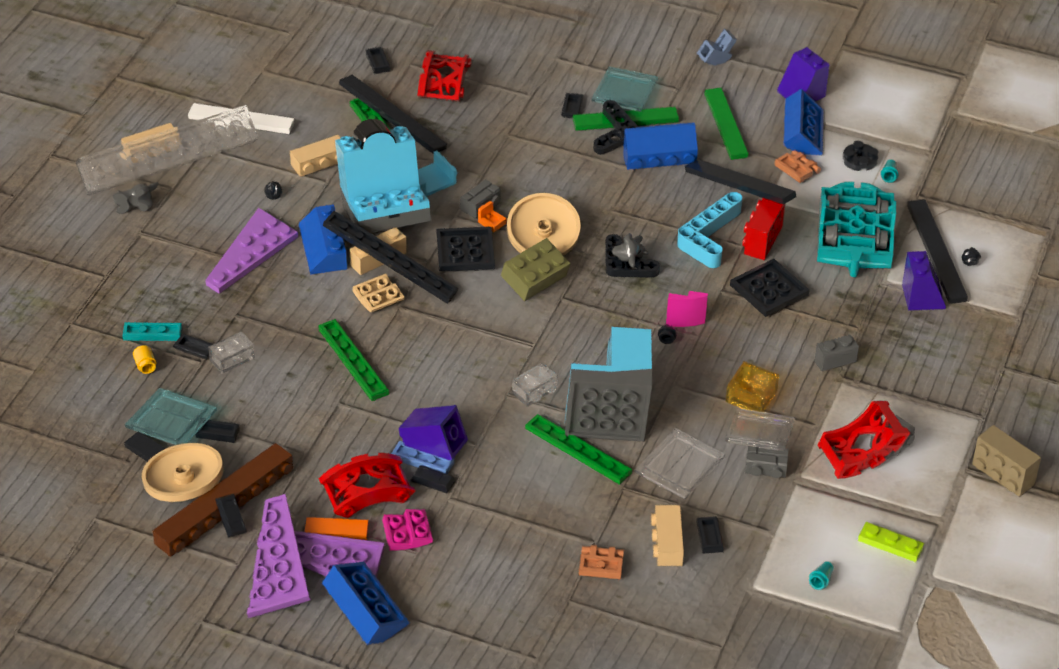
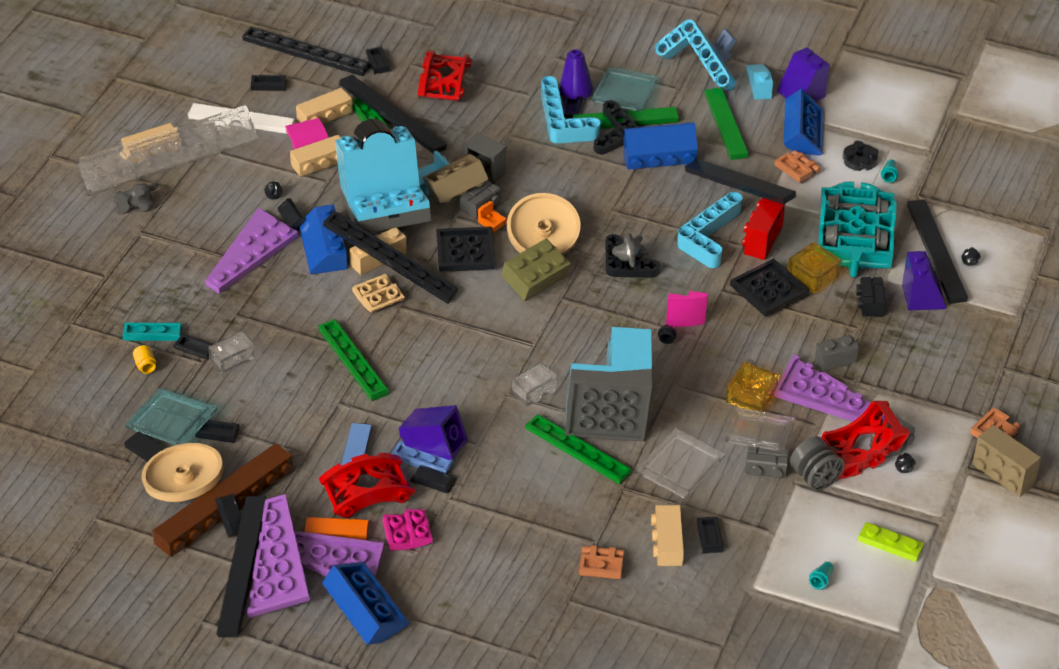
(241, 567): none -> black tile
(268, 83): none -> black tile
(291, 214): none -> black tile
(306, 51): none -> black tile
(306, 132): none -> dark pink slope
(325, 107): none -> tan brick
(357, 441): none -> medium blue tile
(455, 178): none -> dark tan brick
(490, 153): none -> dark grey brick
(562, 129): none -> medium azure beam
(575, 76): none -> dark purple cone
(701, 50): none -> medium azure beam
(760, 81): none -> medium azure slope
(814, 267): none -> clear yellow container
(816, 463): none -> dark grey wheel
(819, 391): none -> medium lavender wing
(871, 297): none -> black brick
(905, 463): none -> black plate
(998, 419): none -> nougat plate

